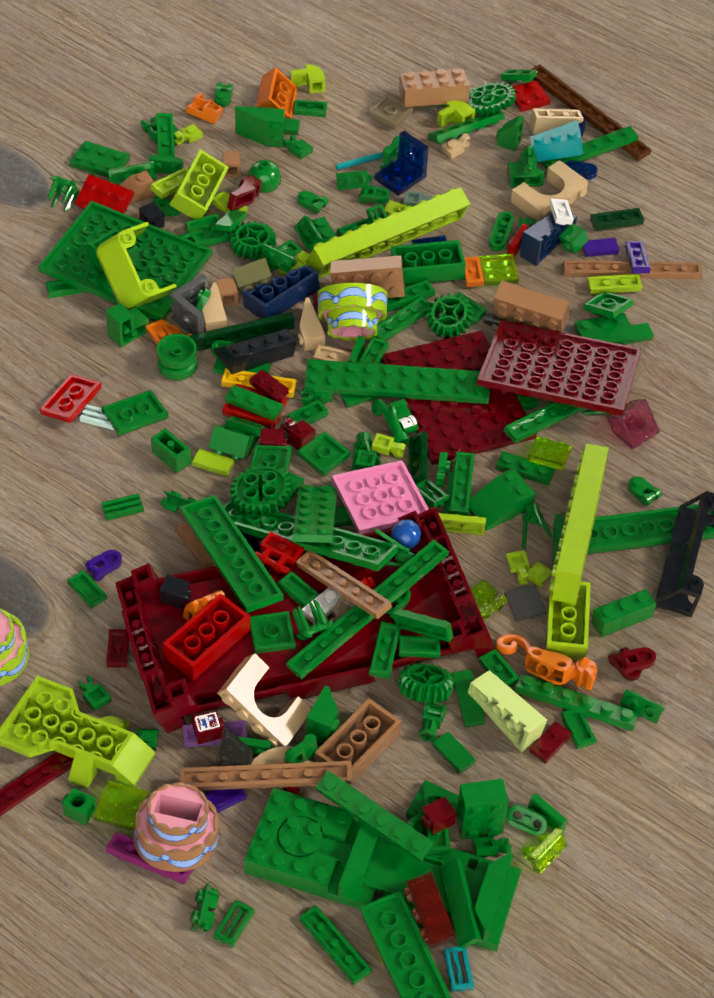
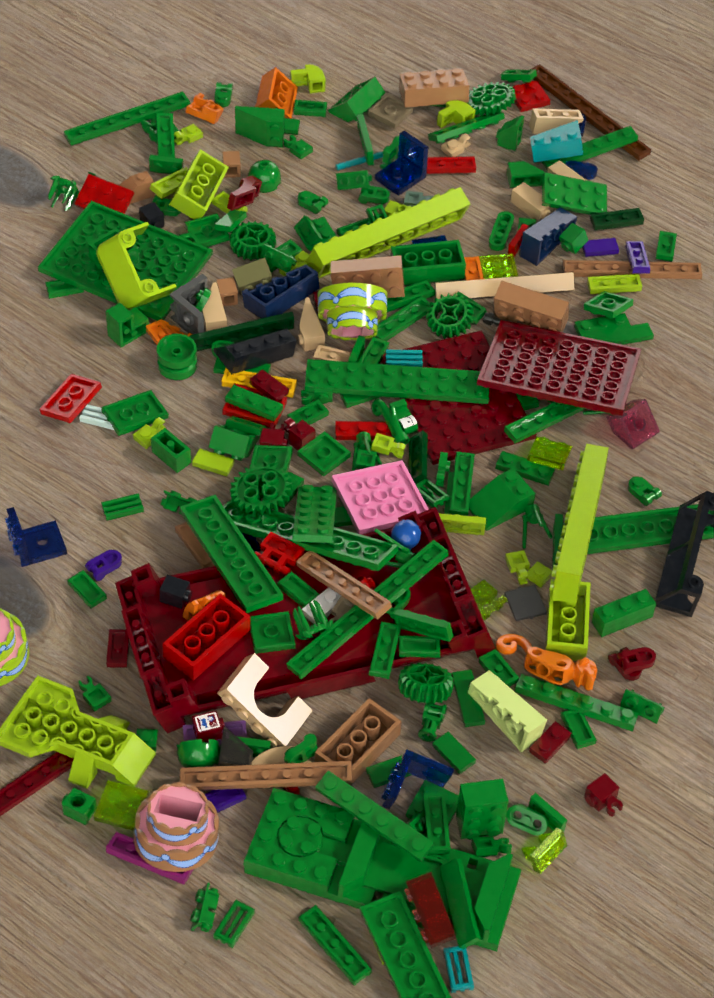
(26, 541): none -> clear blue bracket
(98, 158): green plate -> none
(120, 174): green plate -> none
(126, 118): none -> green plate
(144, 435): none -> lime plate
(198, 753): none -> green cylinder
(323, 717): green slope -> none
(349, 429): none -> red plate
(358, 100): none -> green slope
(365, 139): none -> green tile
(380, 772): none -> green tile
(401, 357): none -> teal tile
(418, 766): none -> clear blue bracket
(438, 815): dark red brick -> none
(451, 165): none -> red plate
(489, 287): none -> tan tile
(528, 163): green hinge -> none
(561, 211): white plate -> none
(573, 194): none -> green plate
(603, 793): none -> dark red brick
(666, 246): none -> green plate

